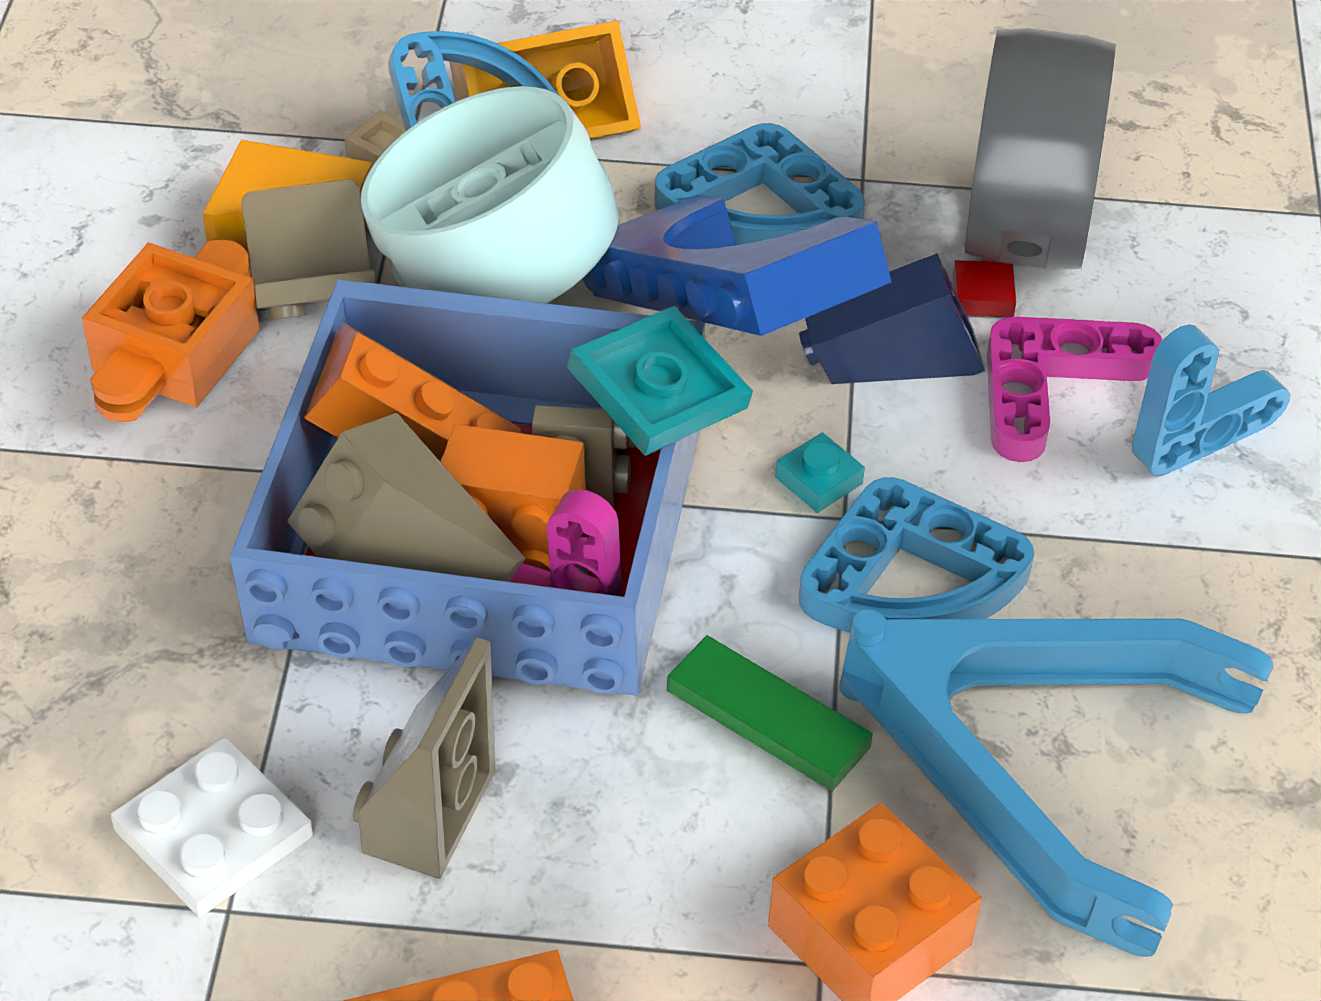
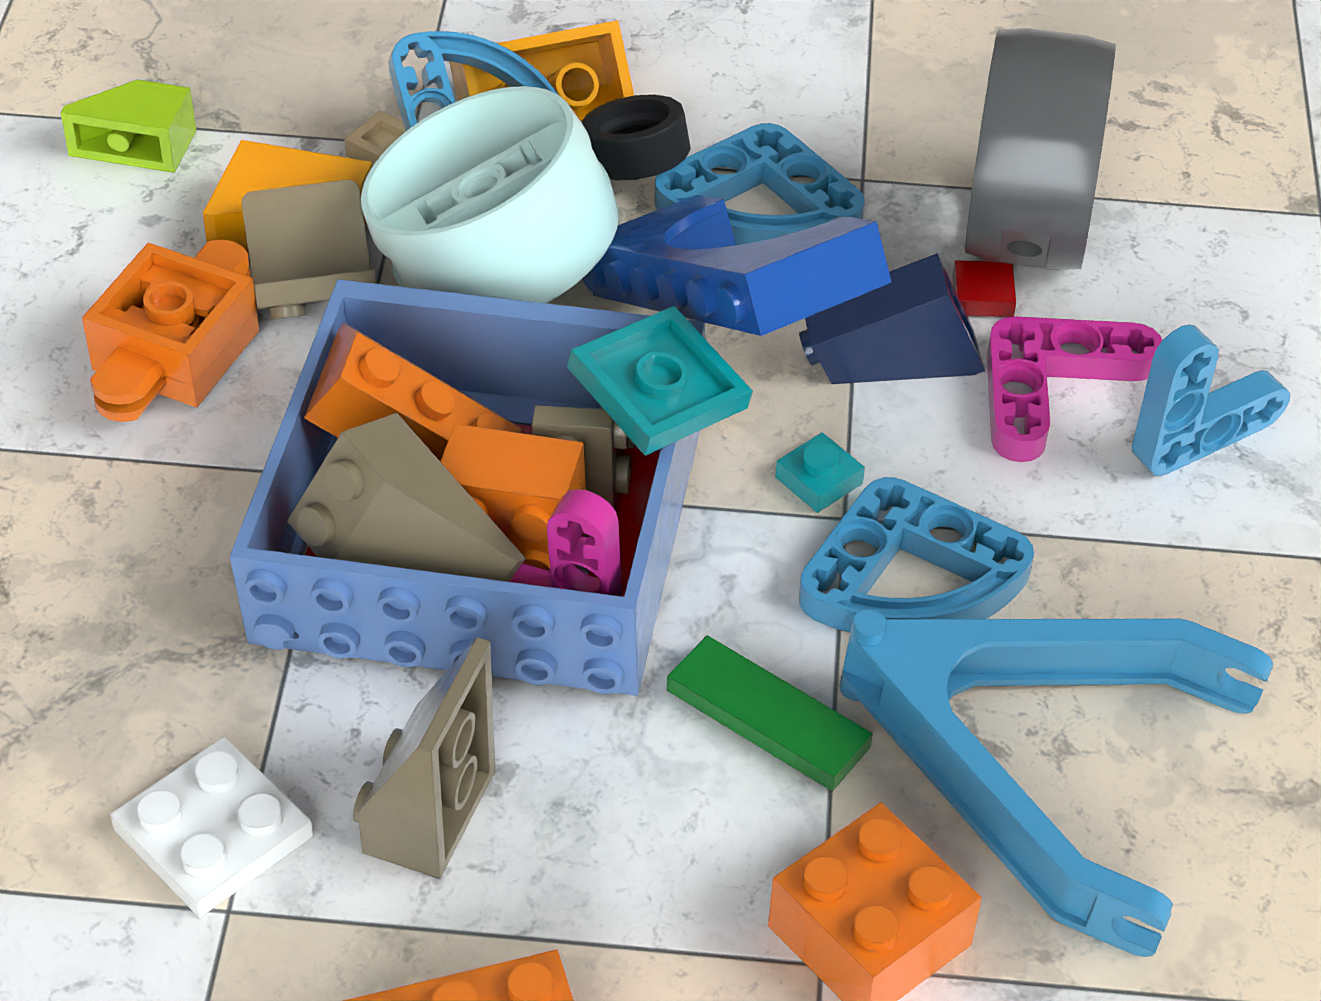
(132, 125): none -> lime slope
(638, 136): none -> black tyre

